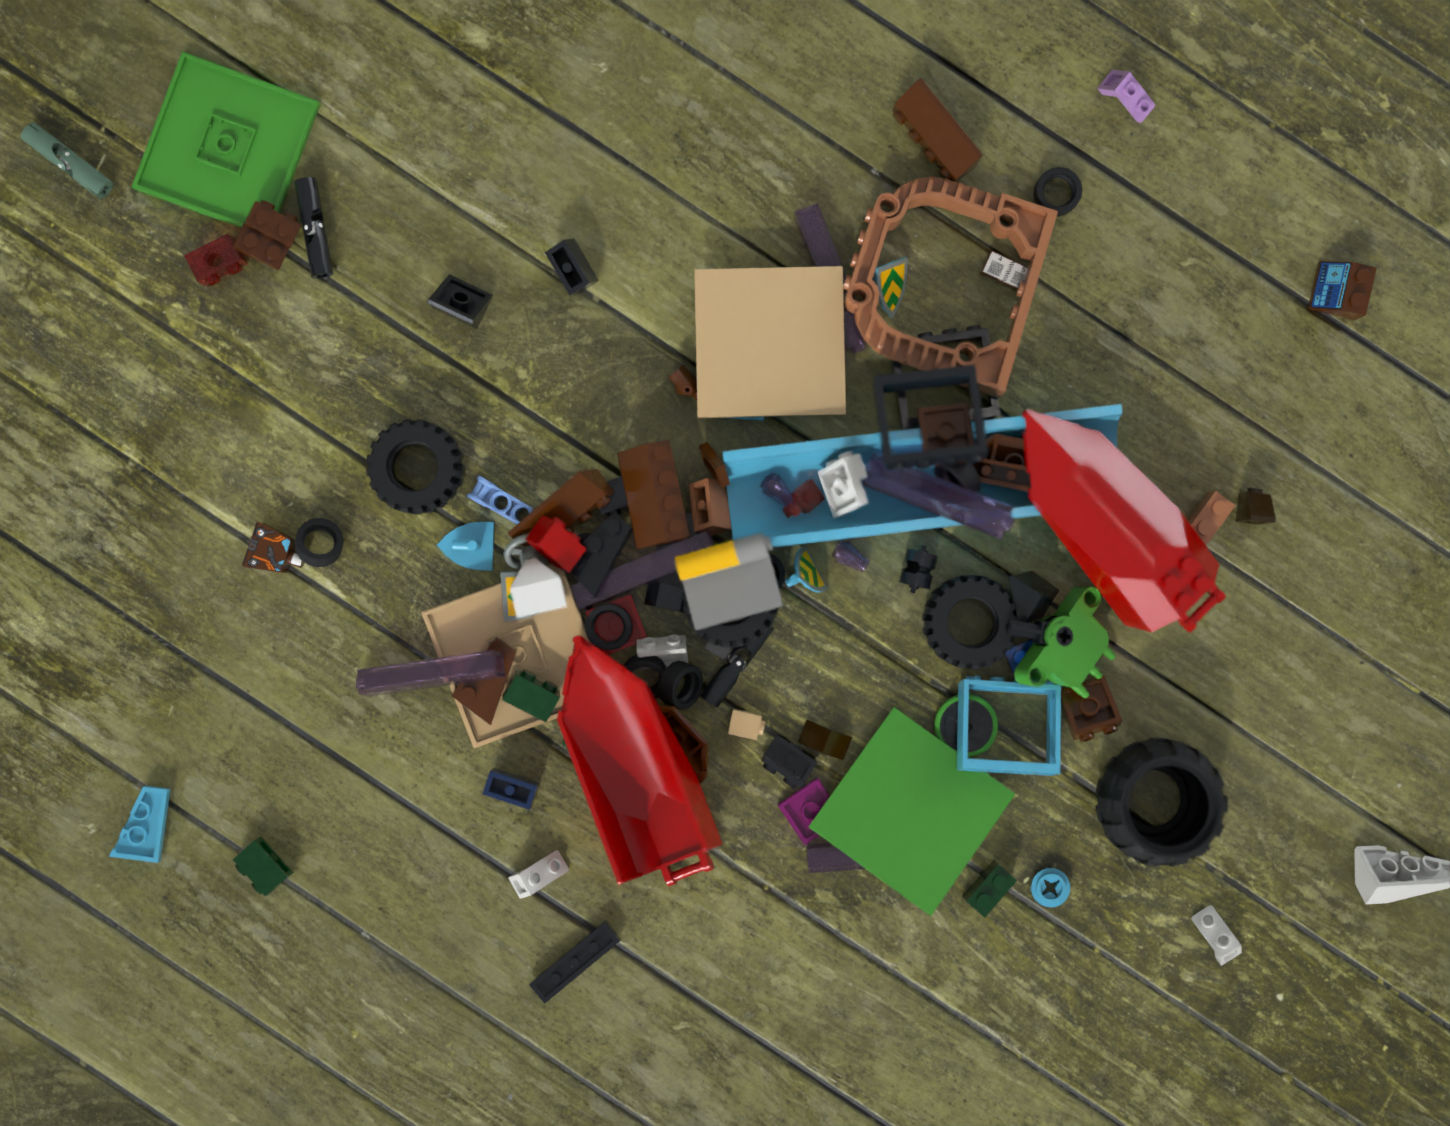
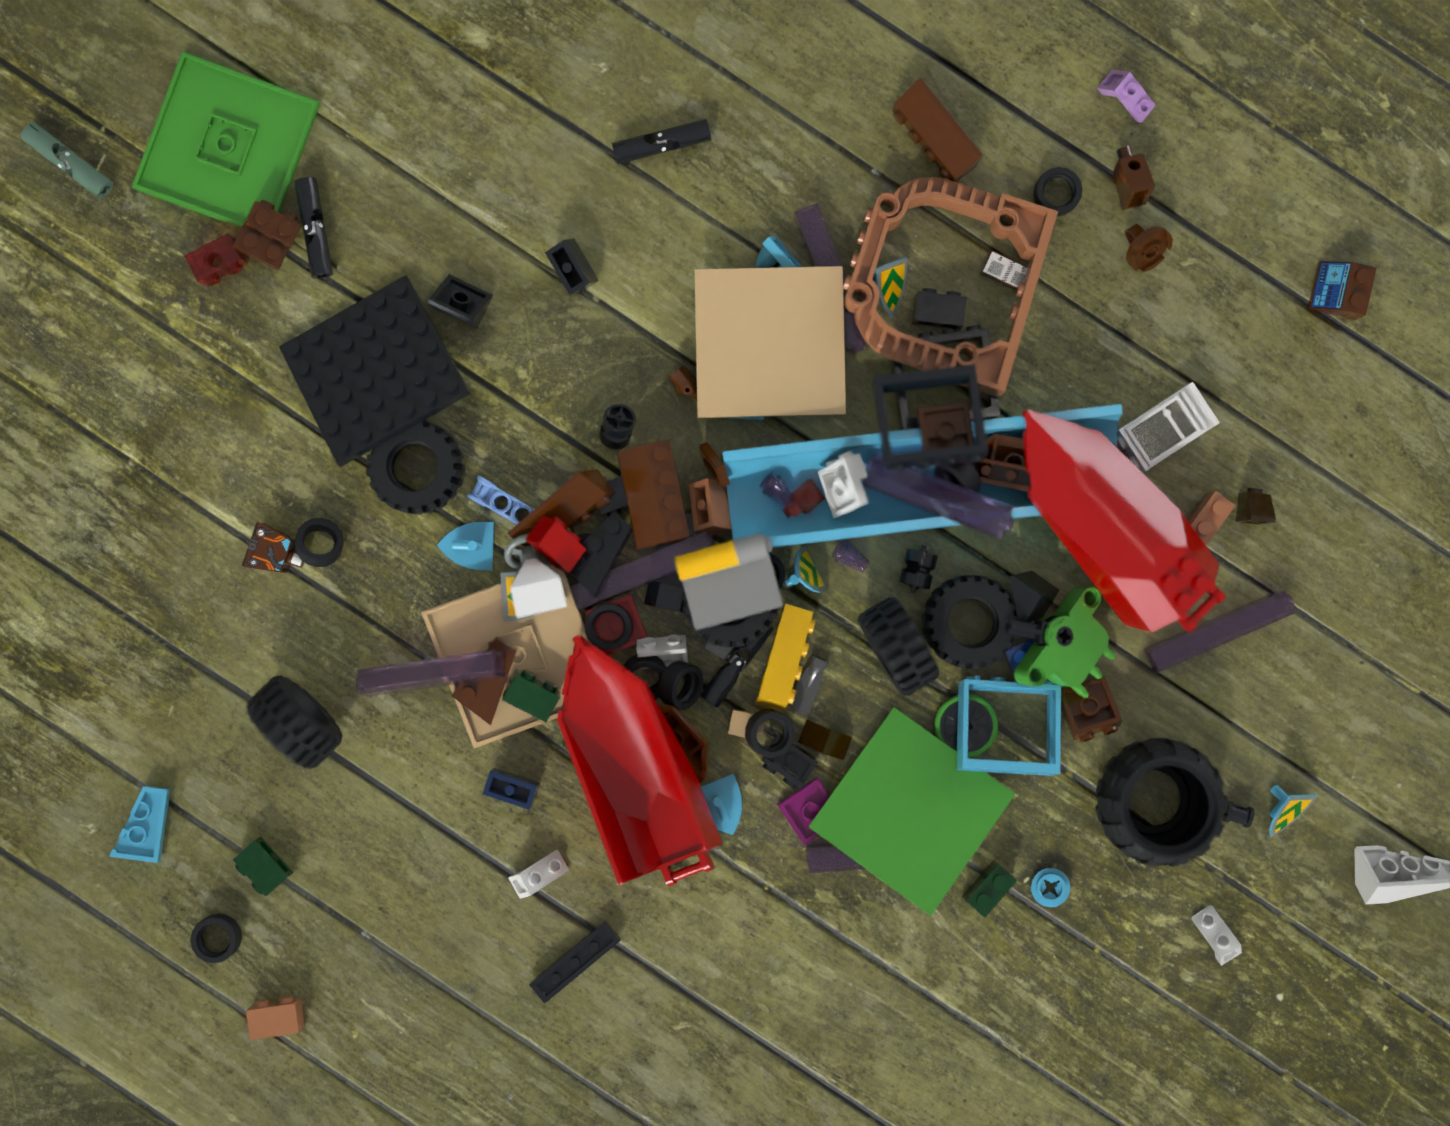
(197, 942): none -> black tyre
(275, 1018): none -> nougat brick
(294, 722): none -> black tyre
(373, 371): none -> black plate
(617, 426): none -> black wheel
(679, 136): none -> black piece
(724, 803): none -> medium azure shield
(775, 252): none -> medium azure tile
(784, 658): none -> yellow wedge
(785, 741): none -> black tyre
(808, 685): none -> dark grey piece
(898, 646): none -> black tyre
(939, 309): none -> black brick
(1132, 179): none -> reddish brown torso
(1147, 246): none -> reddish brown tile
(1166, 427): none -> white door
(1220, 630): none -> clear purple brick
(1239, 814): none -> black bush
(1287, 809): none -> shield

